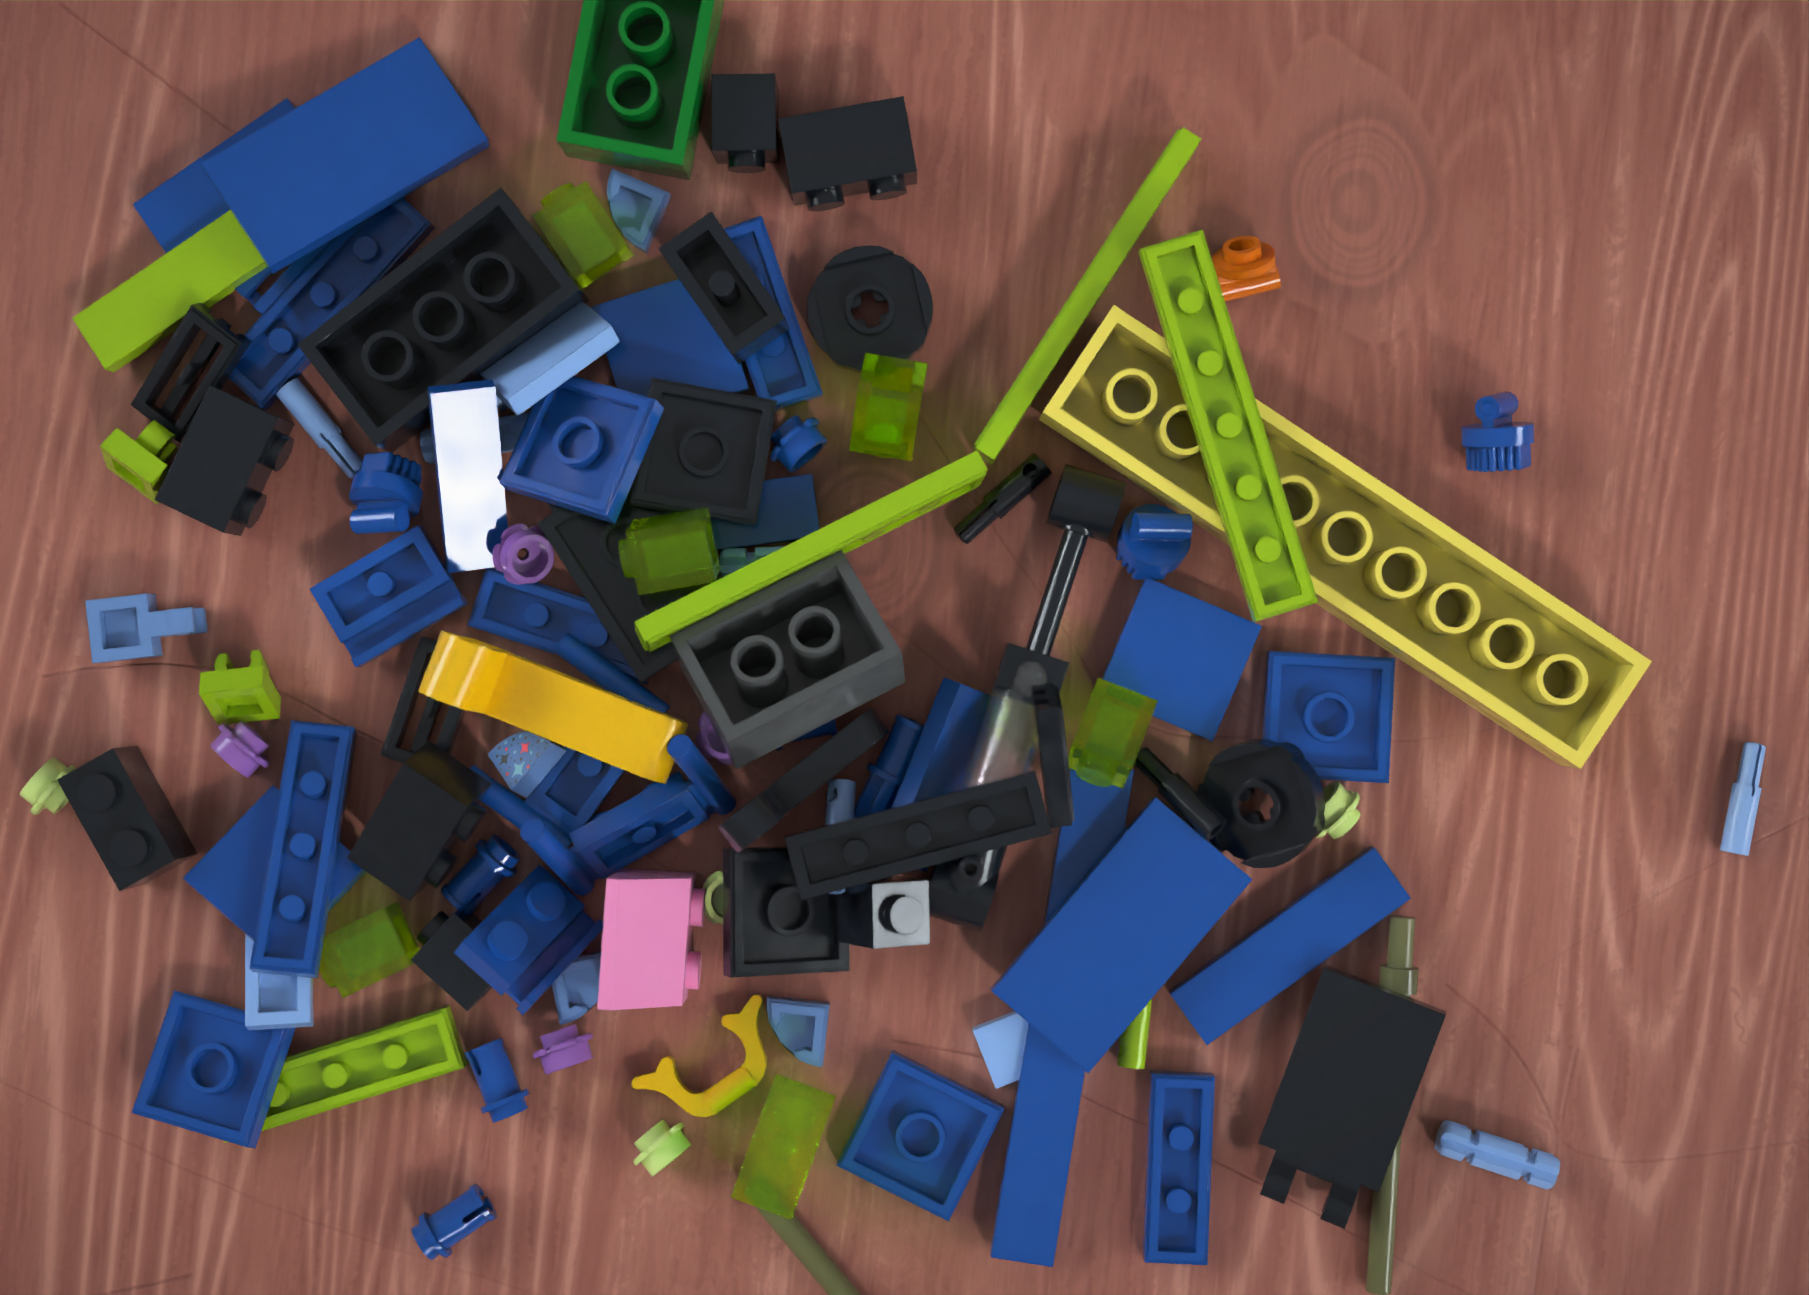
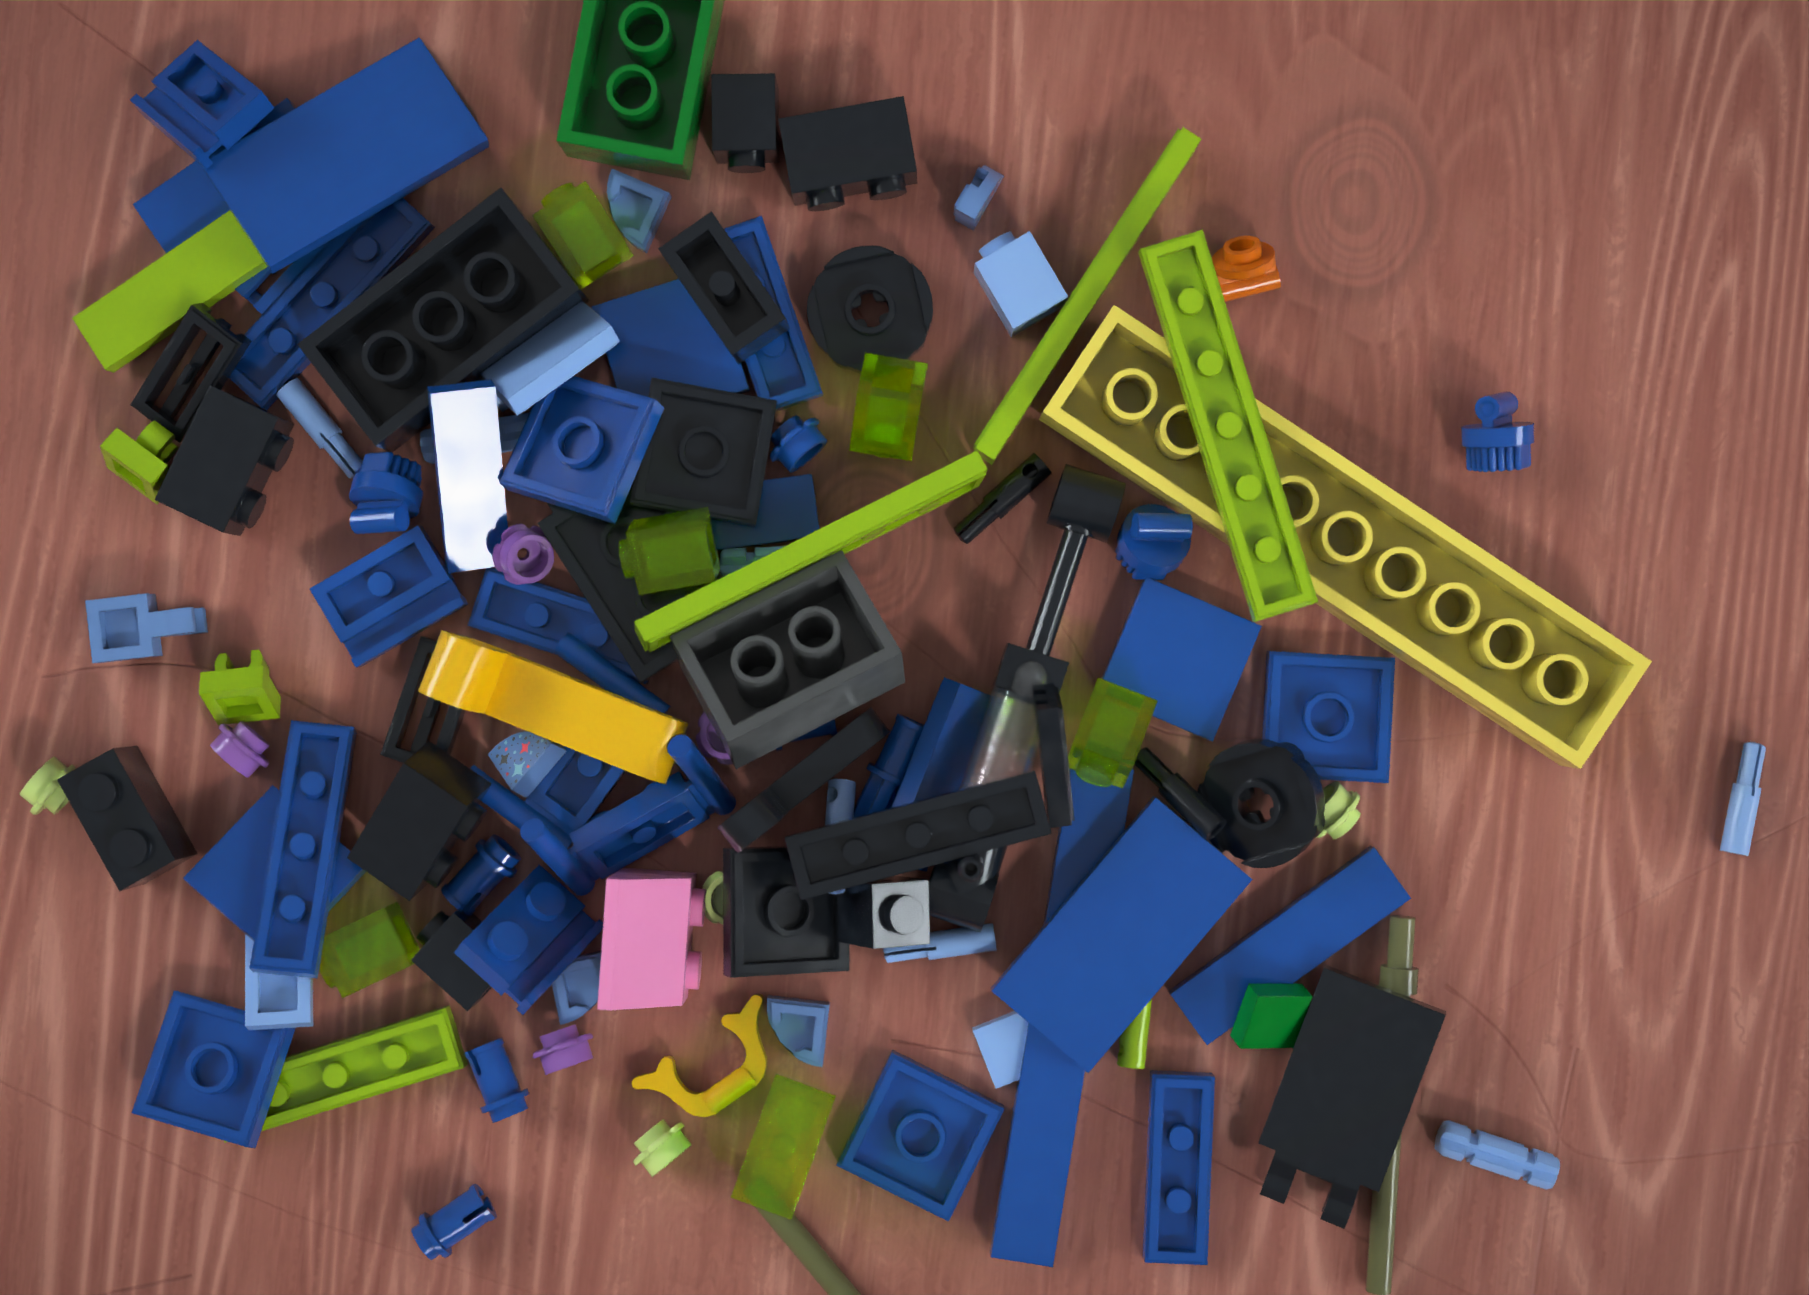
(203, 103): none -> blue plate
(946, 944): none -> light blue piece
(976, 196): none -> medium blue tile
(1018, 281): none -> light blue brick
(1271, 1016): none -> green tile

